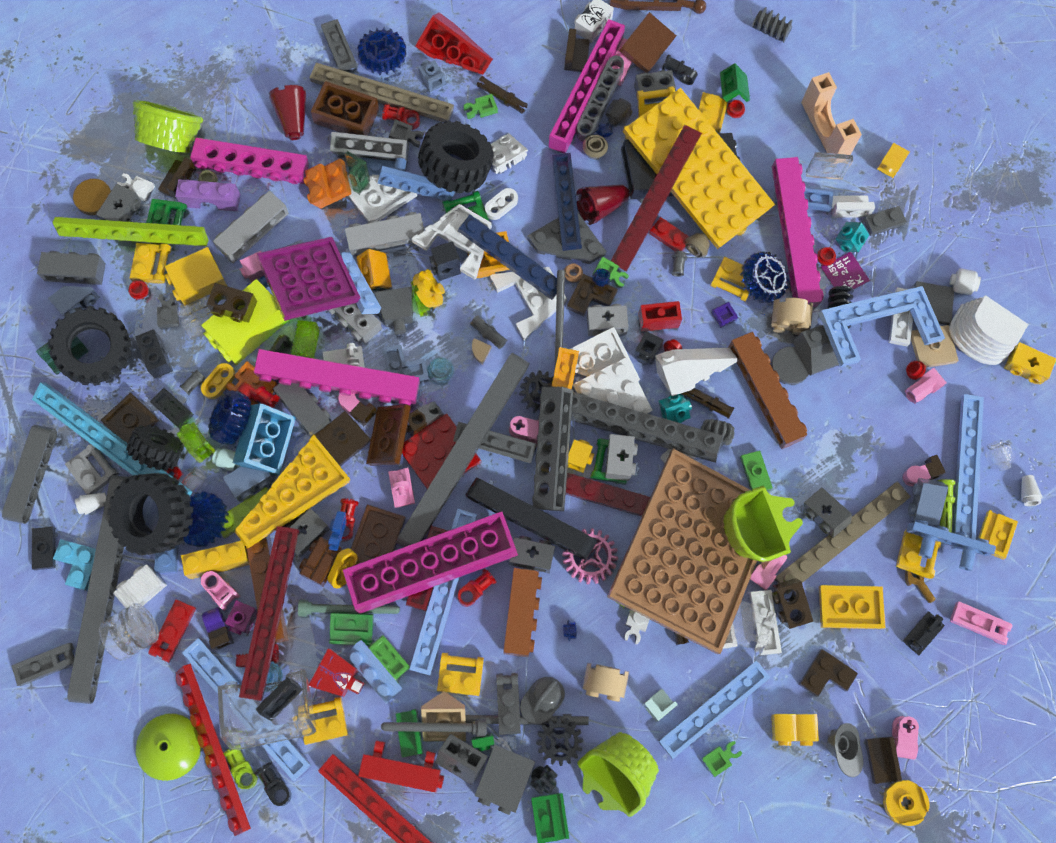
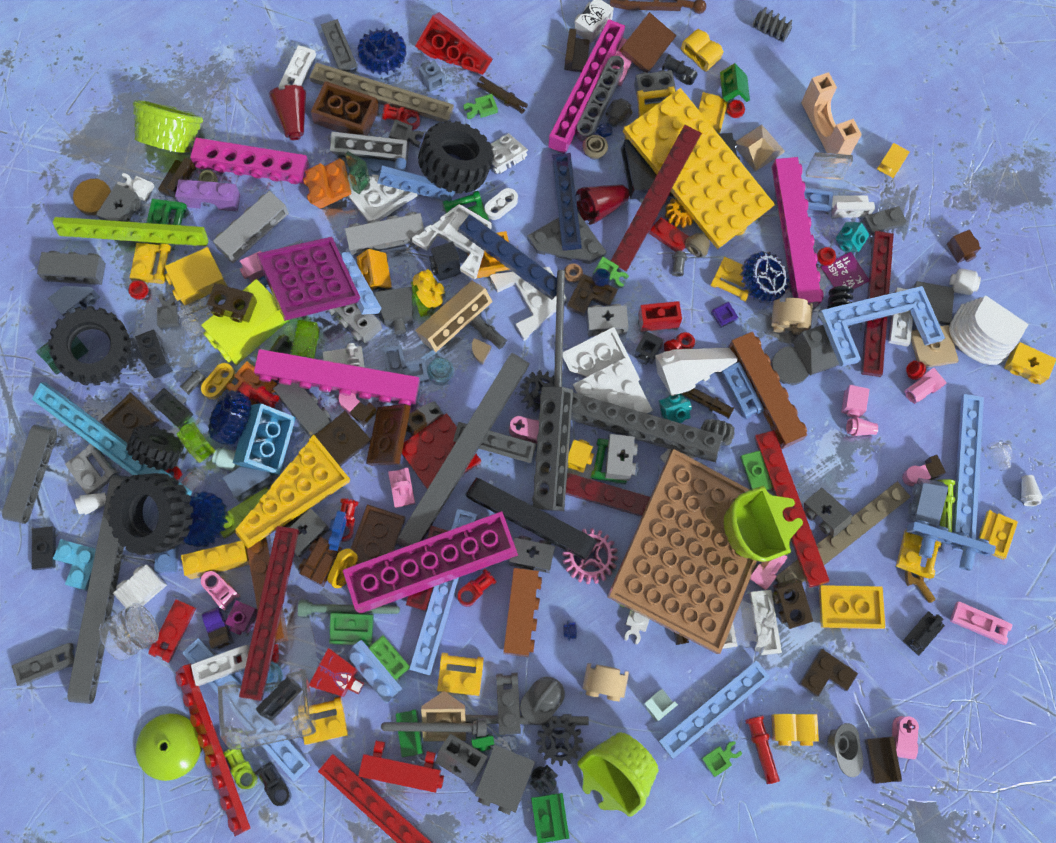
(220, 665): none -> white plate
(298, 67): none -> white plate
(454, 316): none -> tan brick
(565, 368): light orange panel -> none
(673, 212): none -> light orange gear
(688, 337): none -> red plate
(702, 49): none -> yellow brick
(742, 390): none -> medium blue plate
(759, 148): none -> tan slope
(761, 739): none -> red pin
(783, 486): none -> red plate
(855, 401): none -> bright pink brick
(859, 427): none -> bright pink cone
(878, 286): none -> dark red plate
(917, 809): yellow plate -> none
(964, 246): none -> reddish brown brick

